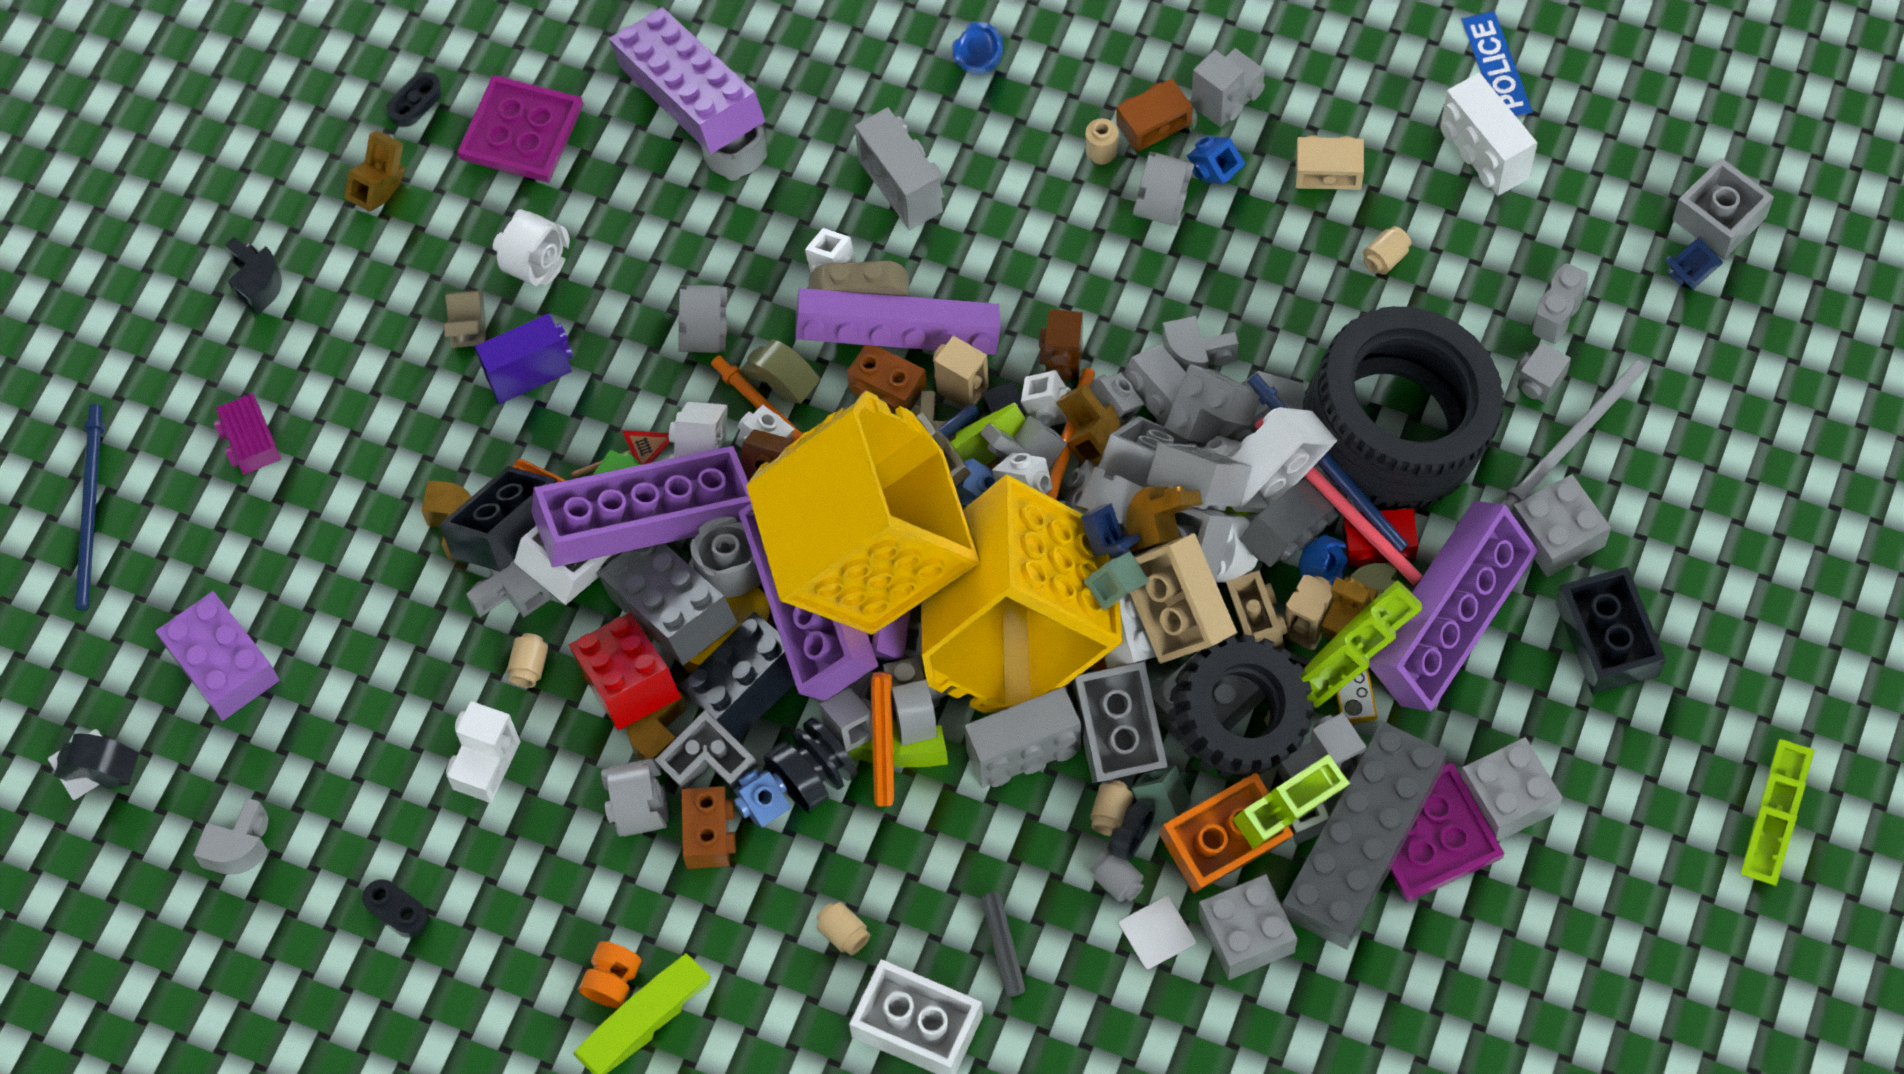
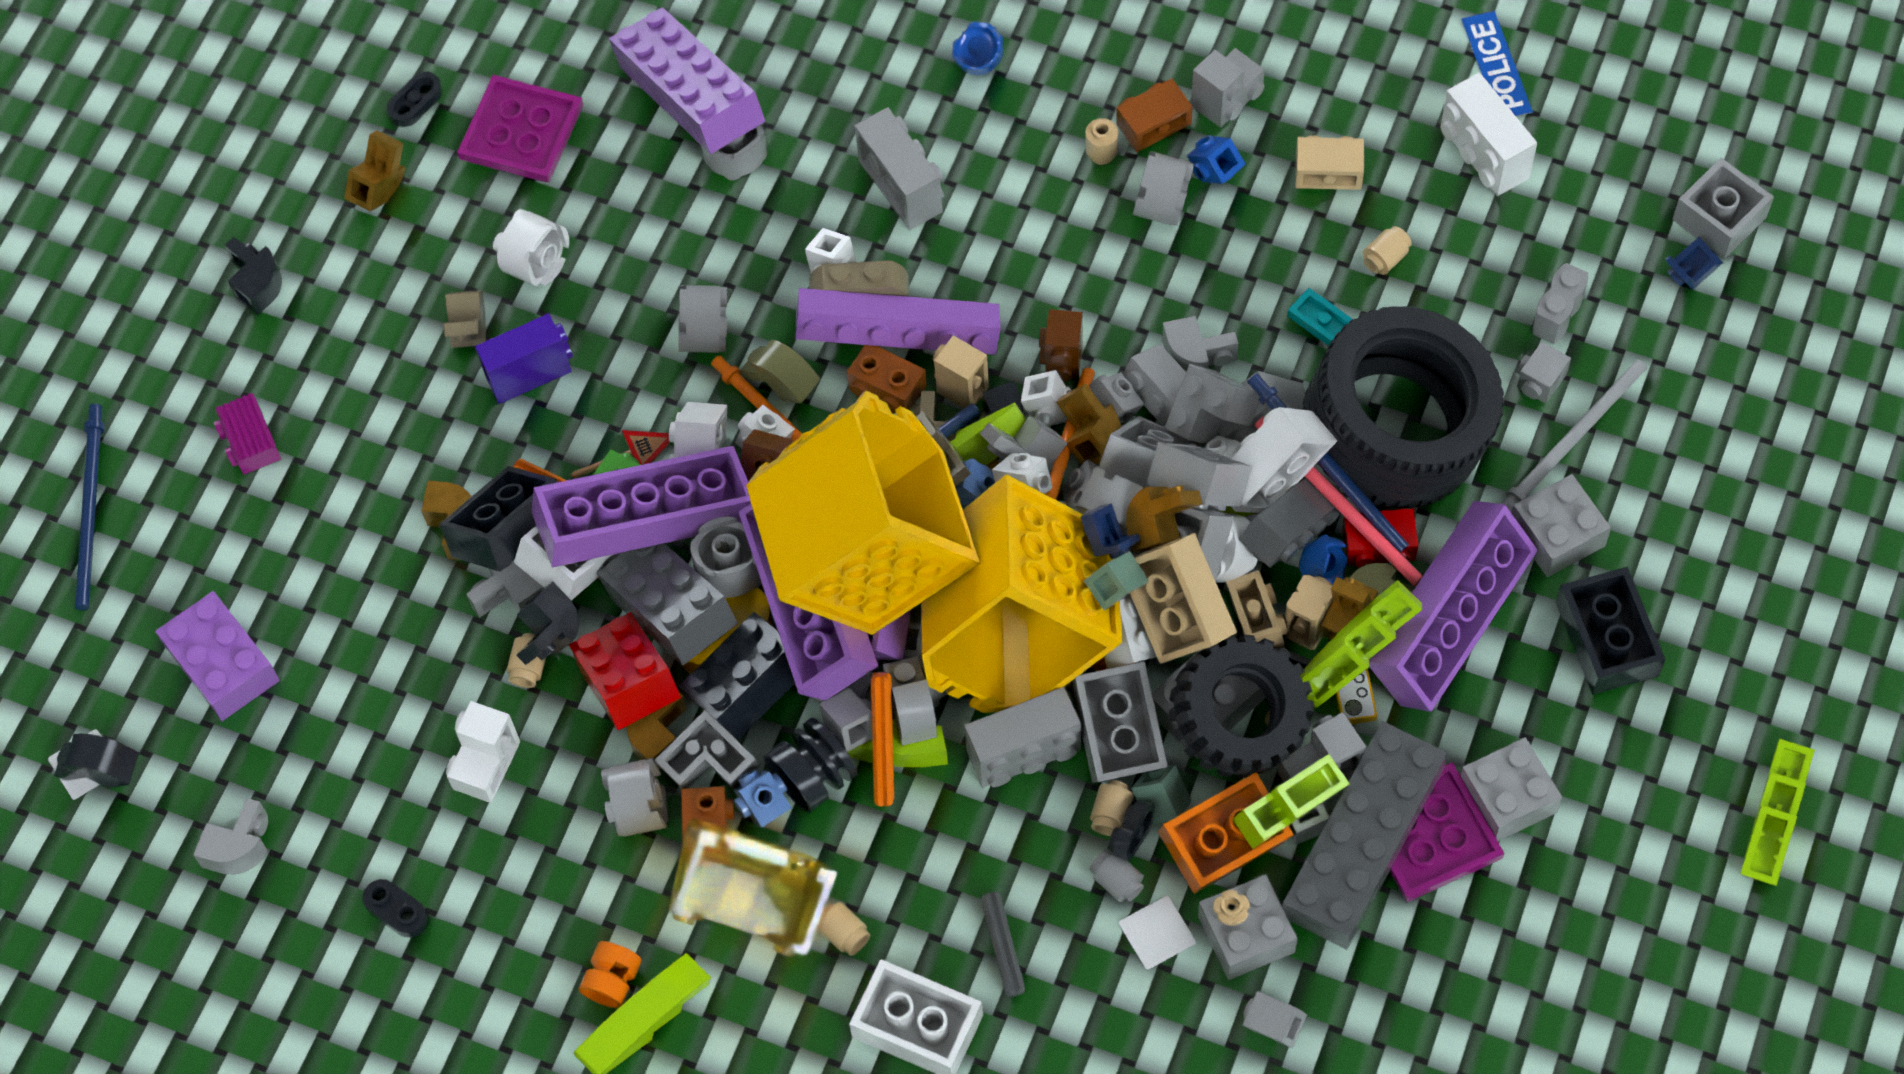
(553, 621): none -> black brick
(750, 886): none -> clear yellow windscreen
(1228, 916): none -> tan plate
(1274, 1019): none -> light grey brick
(1318, 316): none -> teal plate

